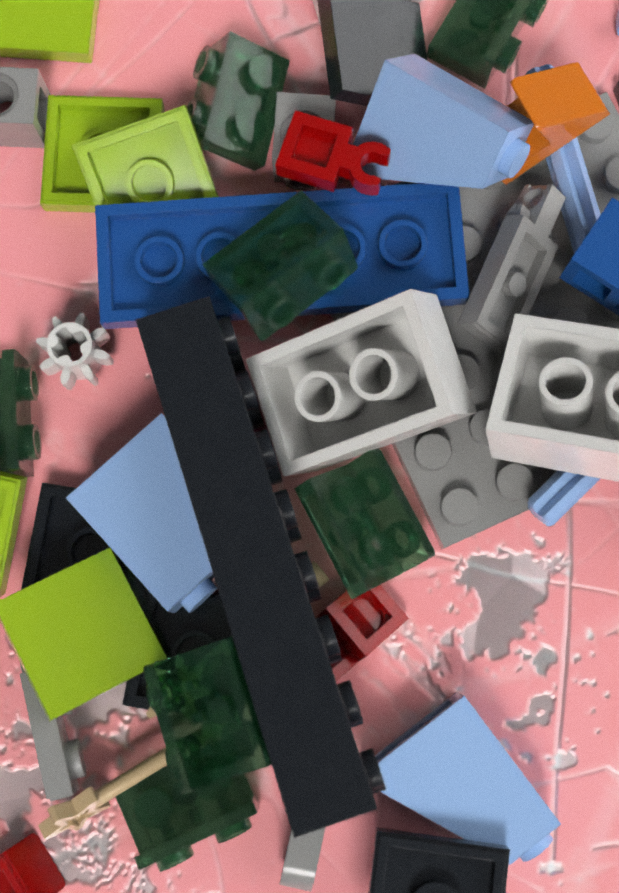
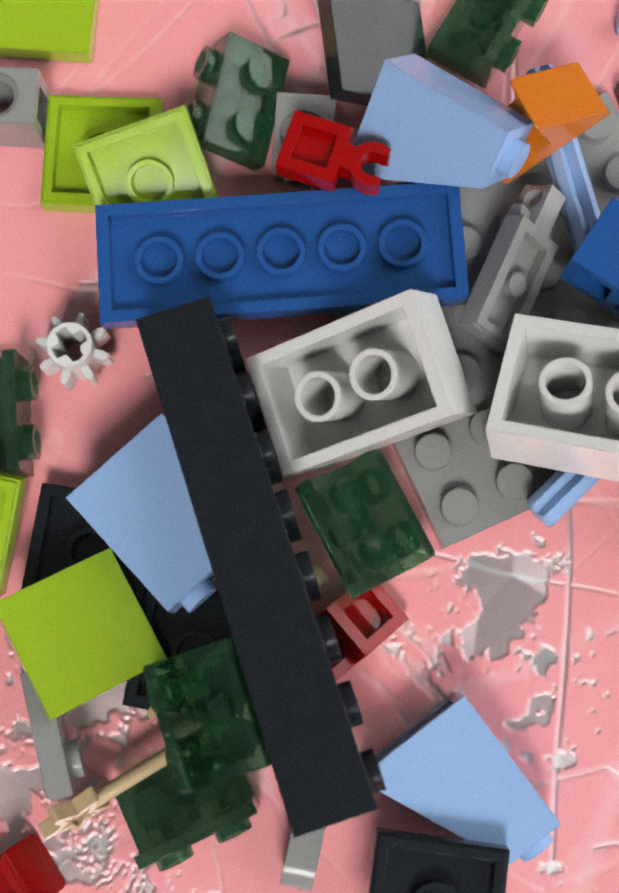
(282, 264): clear green bracket -> none

